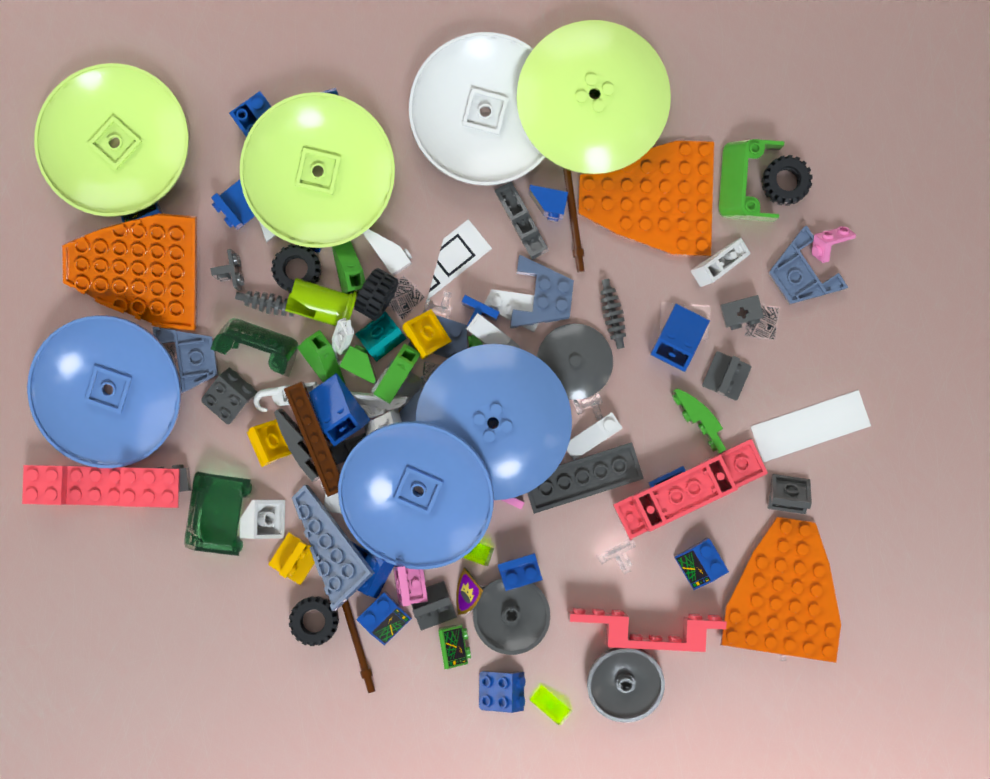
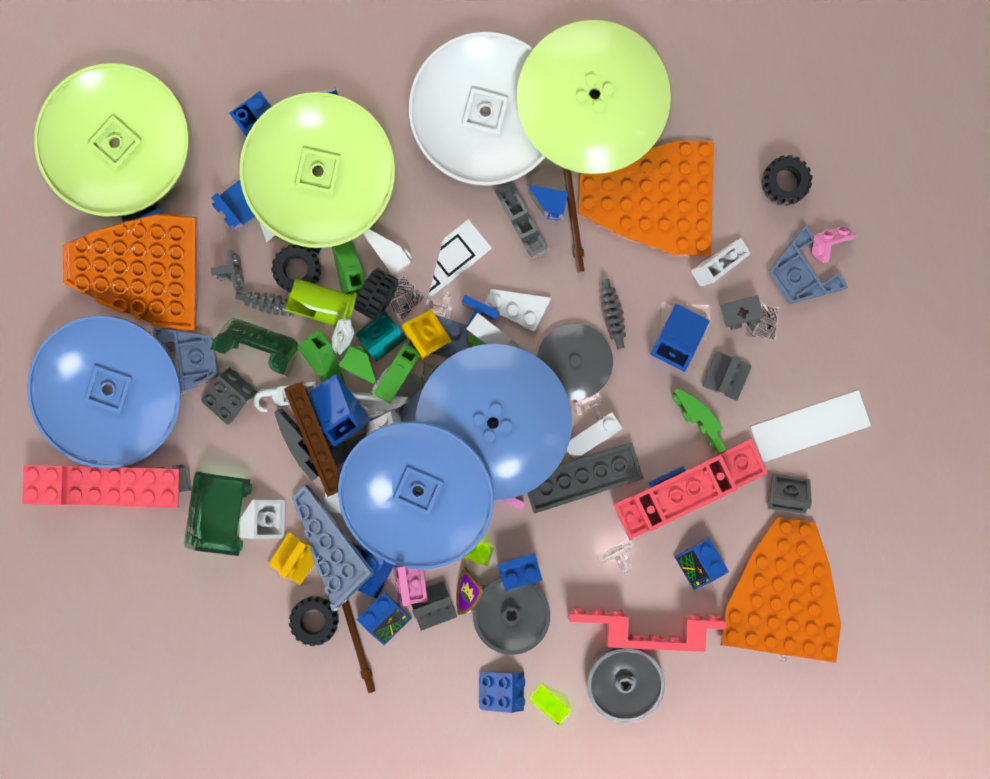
(268, 442): yellow bracket -> none
(453, 646): slope -> none
(551, 295): sand blue wing -> none
(733, 180): bright green windscreen -> none

